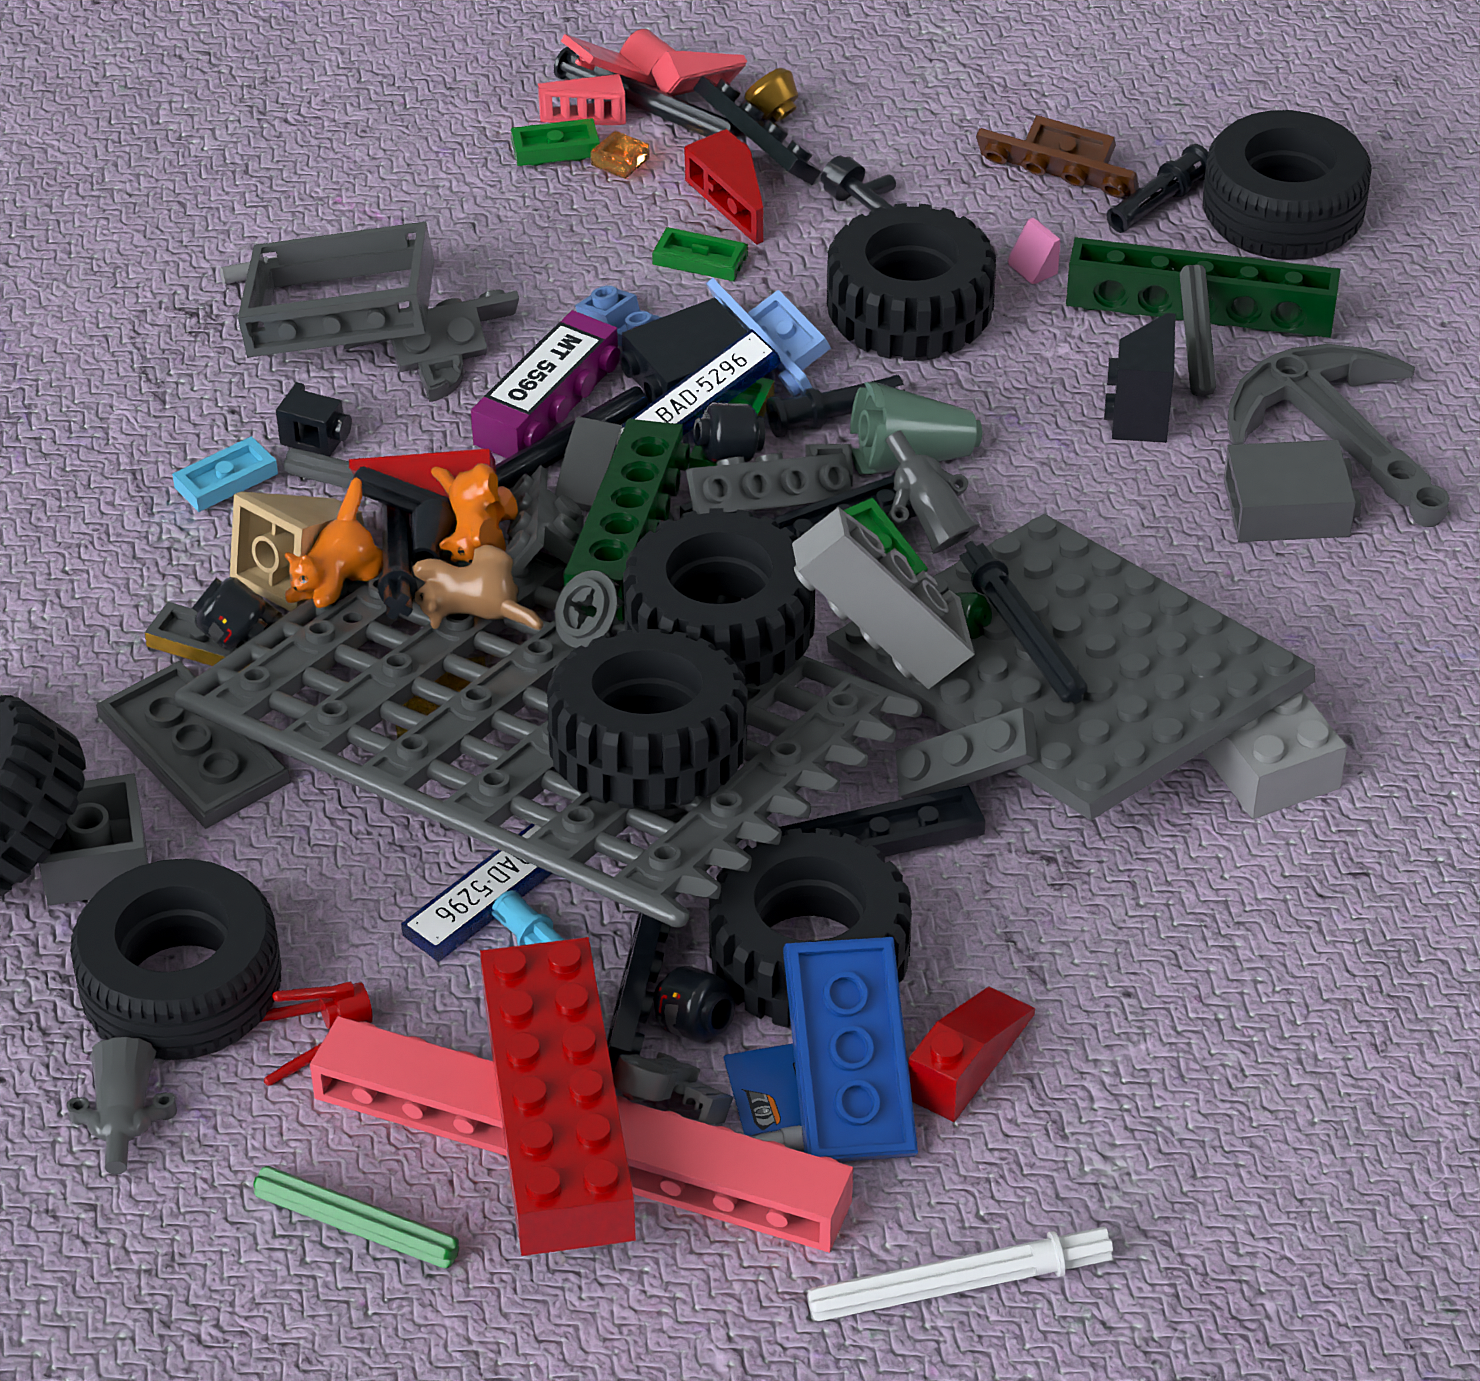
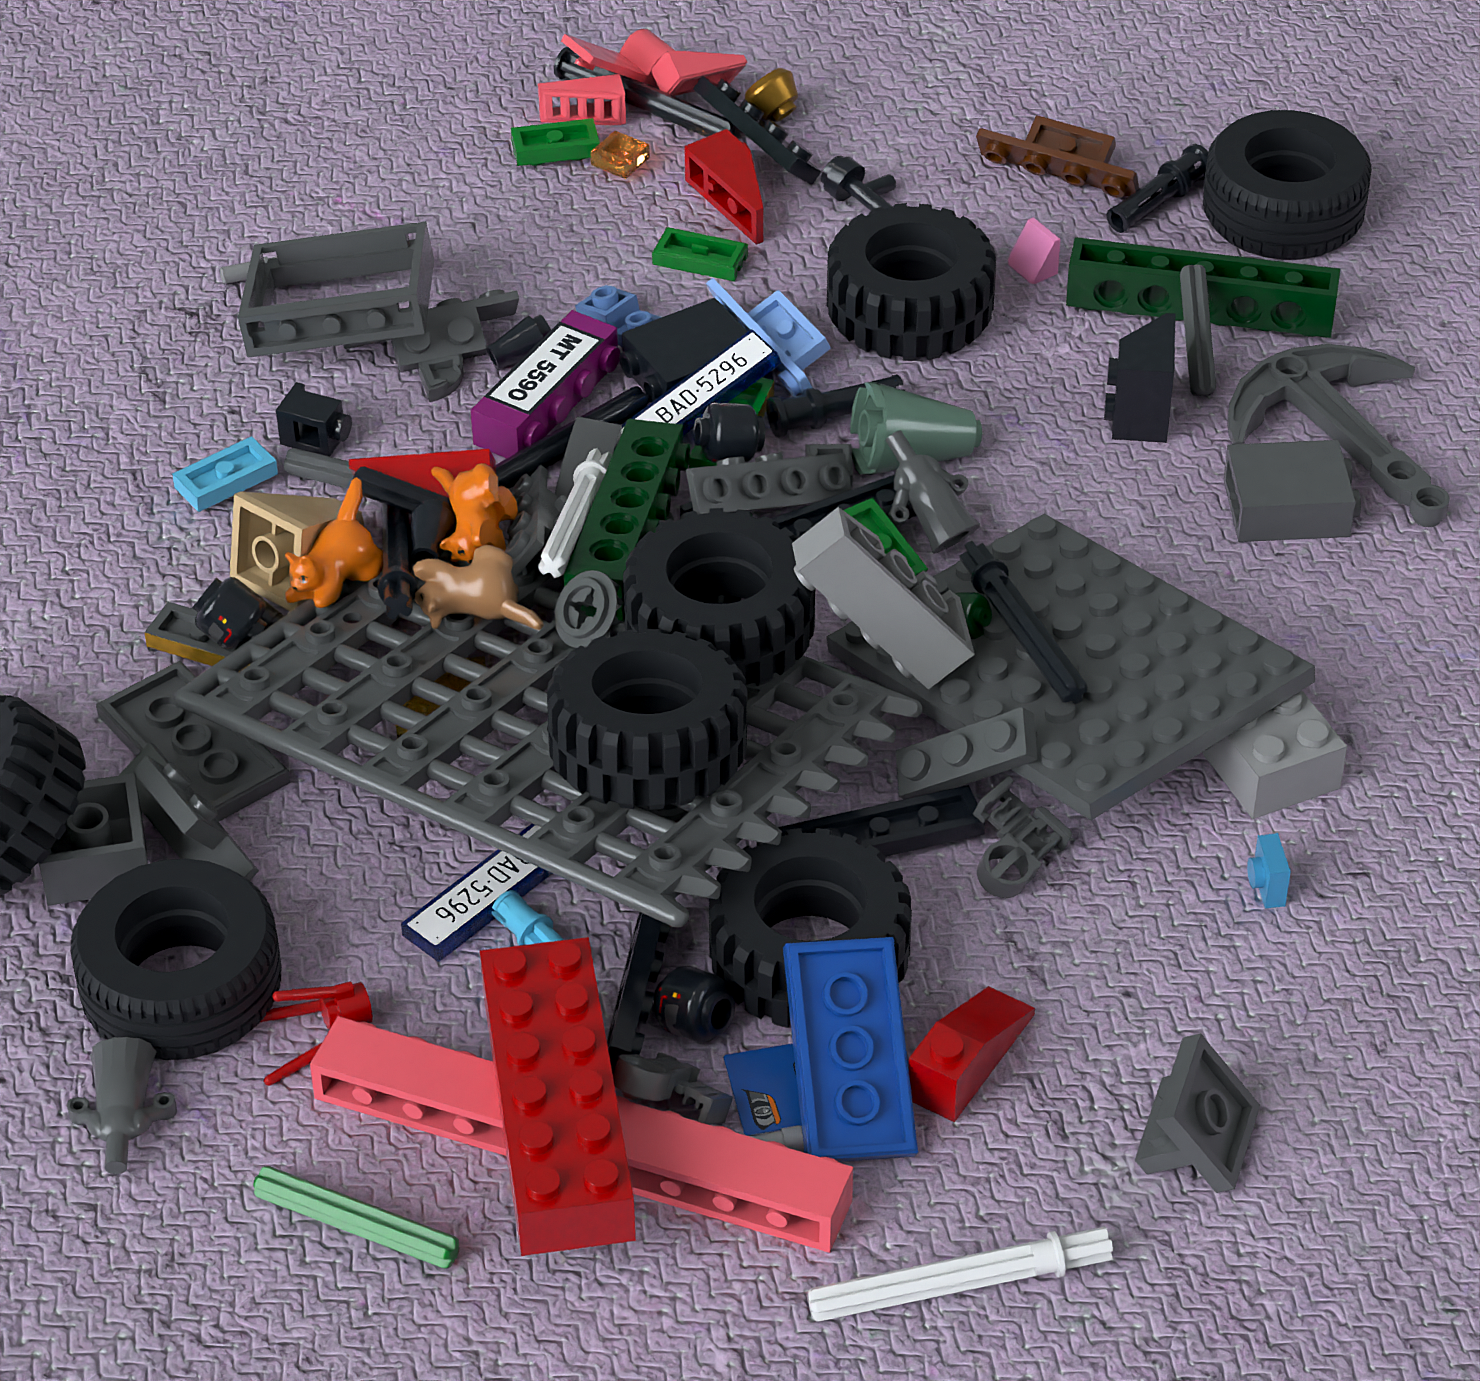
(184, 816): none -> dark grey bracket
(517, 341): none -> black cone
(570, 523): none -> white axle
(1021, 840): none -> dark grey piece
(1199, 1118): none -> dark grey bracket
(1269, 871): none -> dark azure plate

